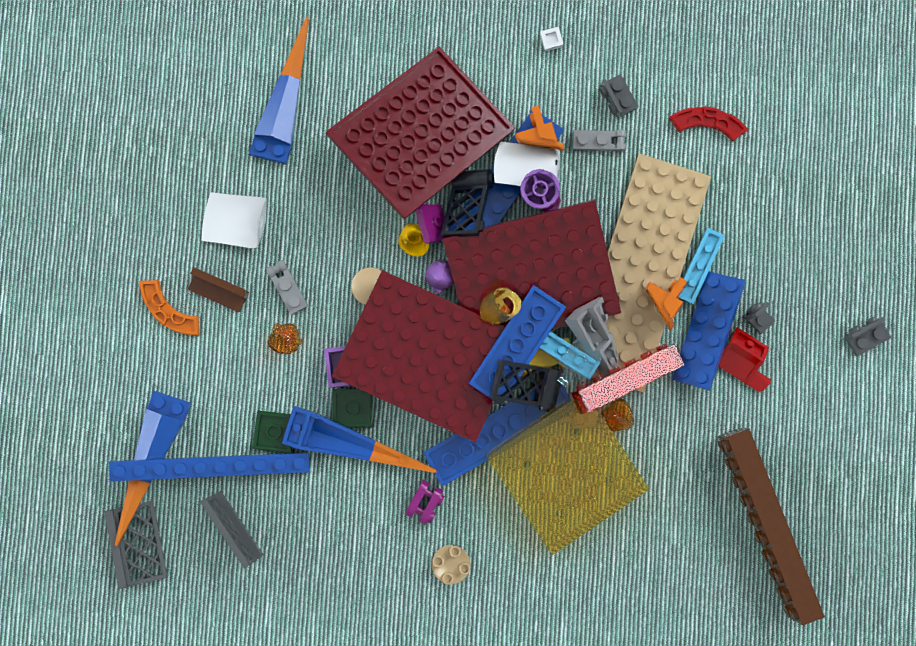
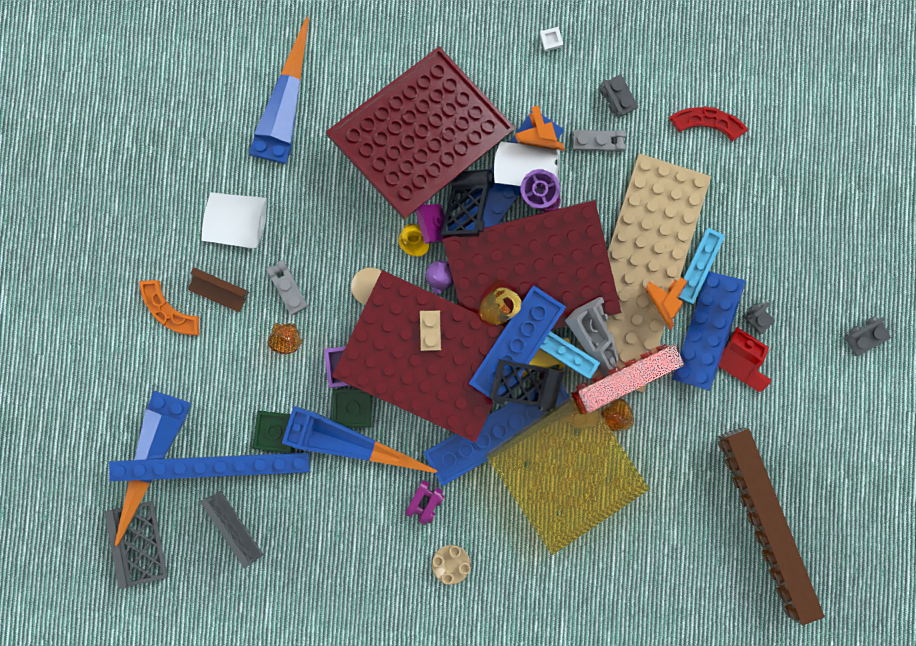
(430, 331): none -> tan plate
(578, 362): clear light blue piece -> none

